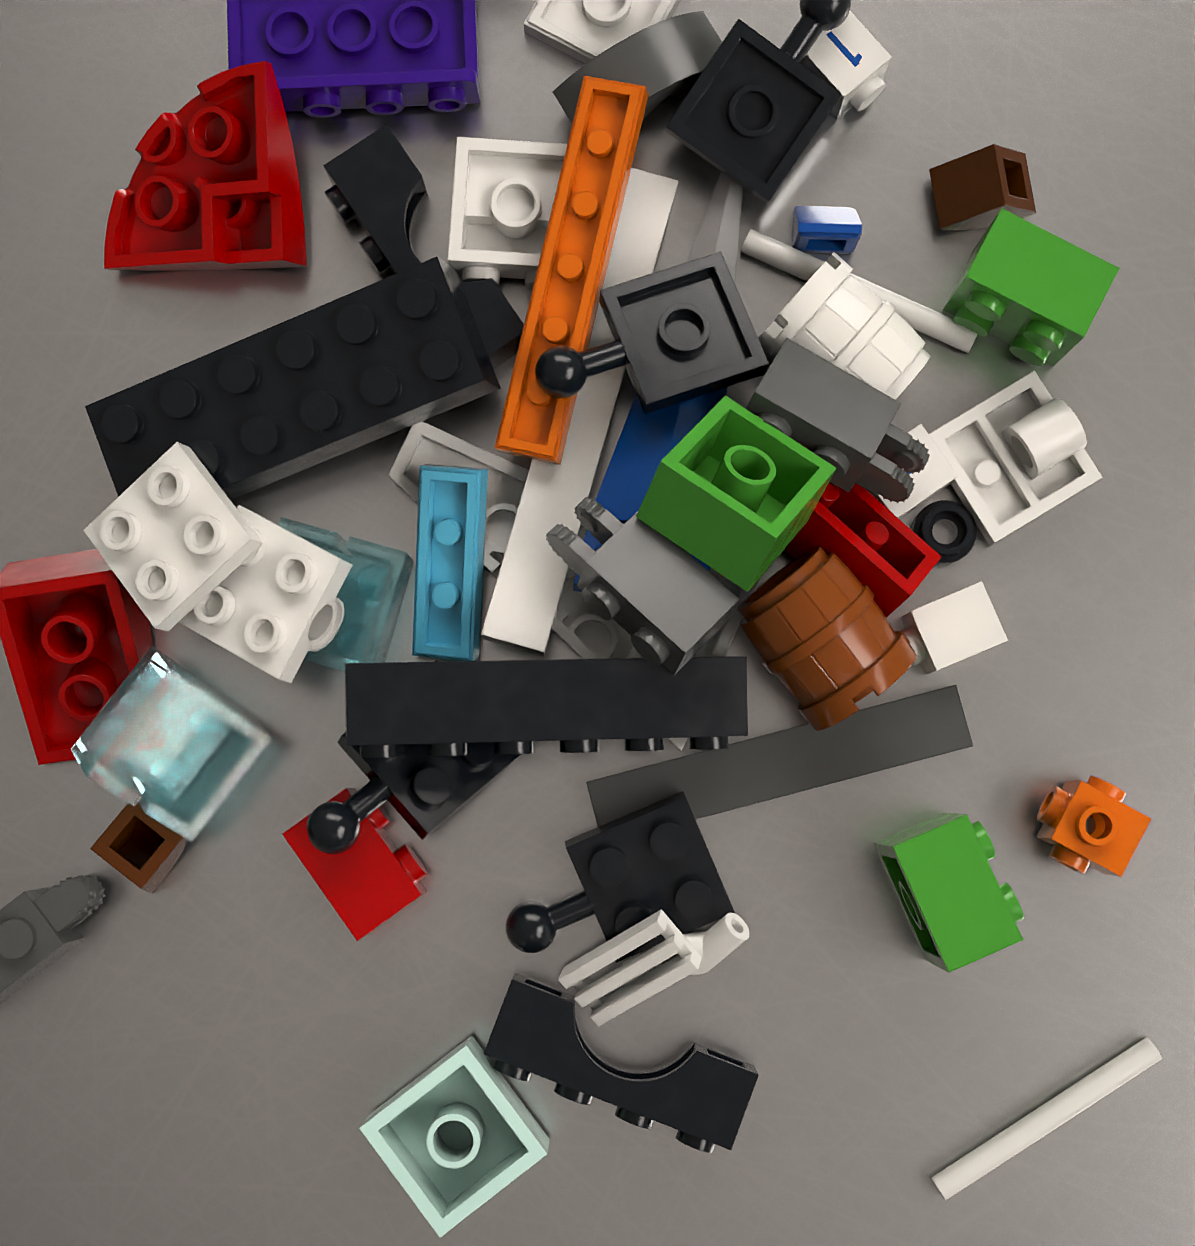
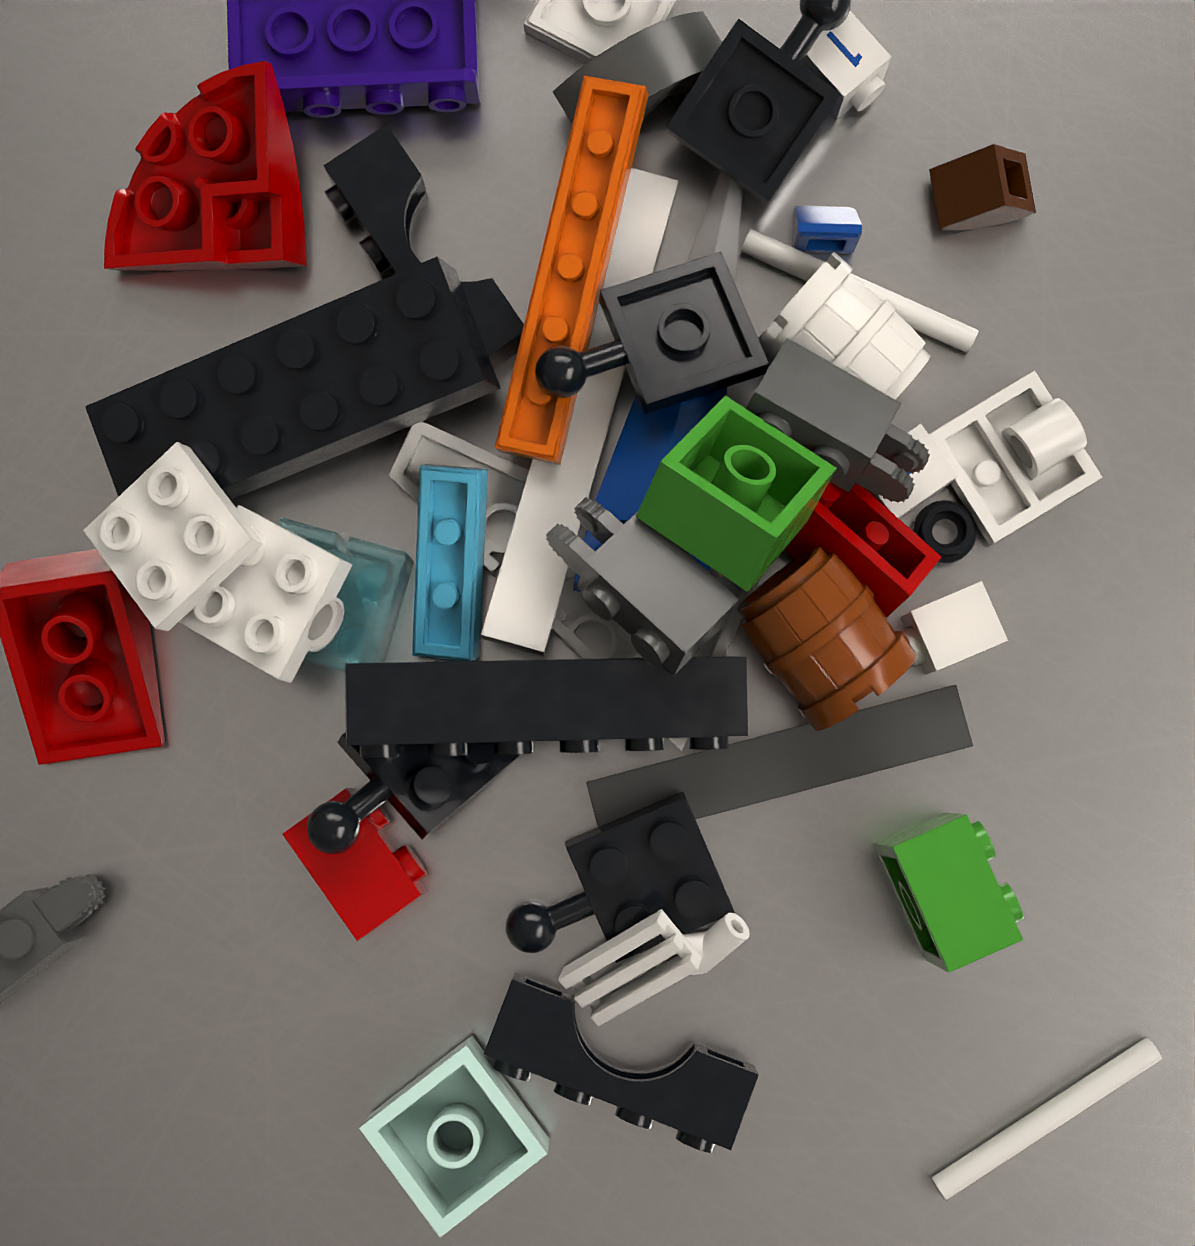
(140, 847): reddish brown brick -> none
(175, 739): clear light blue piece -> none
(501, 207): white plate -> none
(1030, 290): bright green brick -> none
(1112, 828): orange brick -> none

